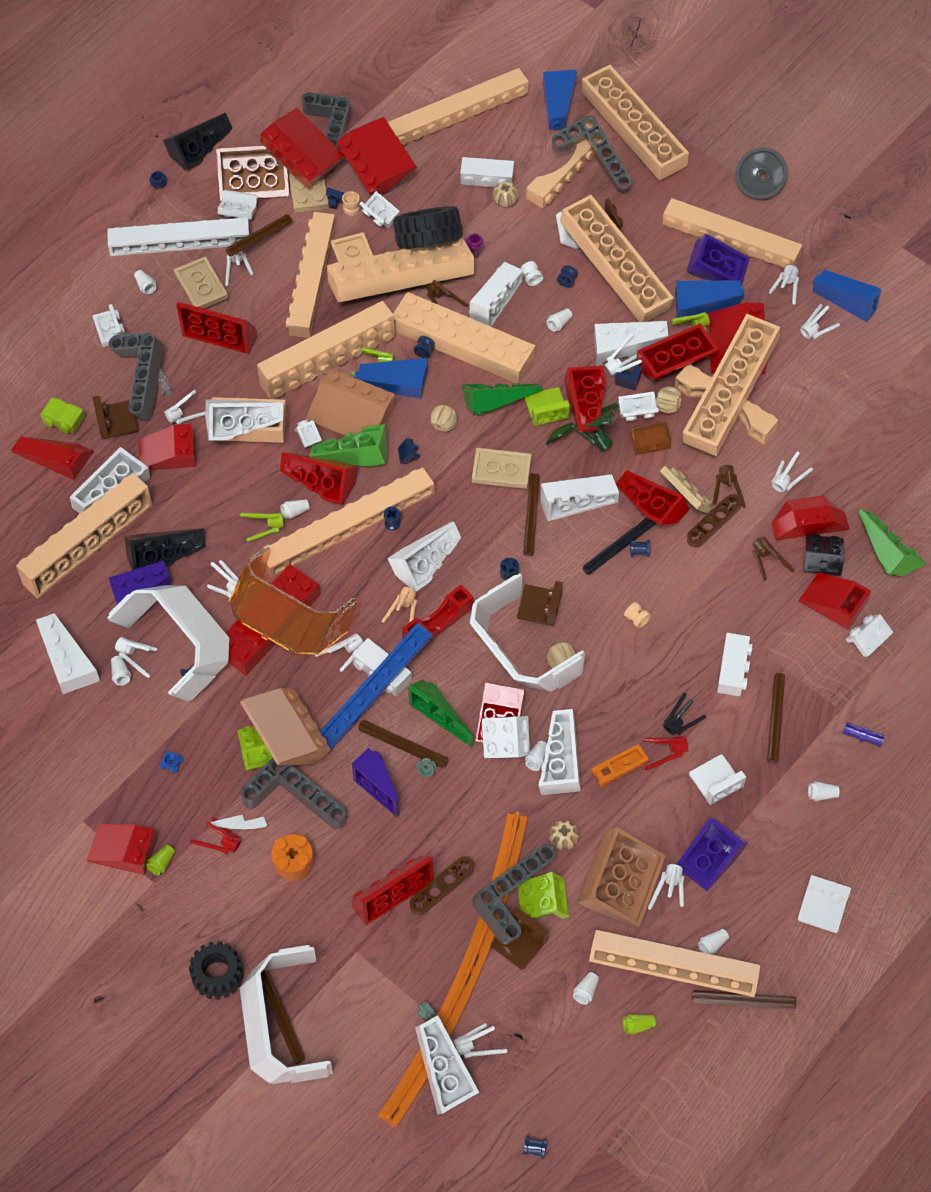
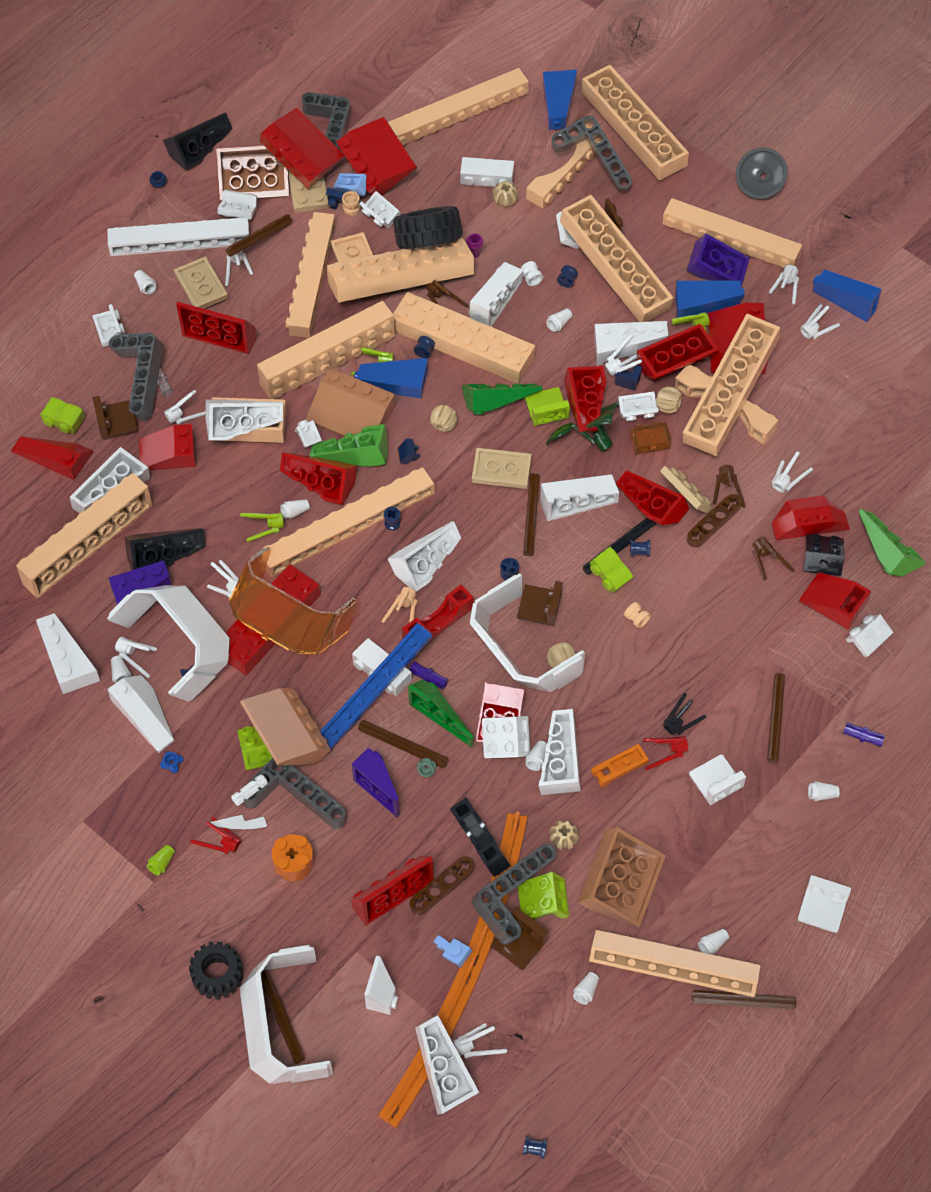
(123, 847): red slope -> none
(141, 707): none -> white wedge
(249, 789): none -> white axle
(350, 645): white plant -> none
(351, 182): none -> light blue slope
(380, 990): none -> white slope
(426, 1011): sand green plate -> none
(428, 675): none -> dark purple pin
(454, 952): none -> light blue plate
(480, 837): none -> black arch
(610, 570): none -> lime brick
(637, 1023): lime cone -> none
(672, 876): white plant -> none
(711, 853): dark purple slope -> none
(734, 664): white brick -> none

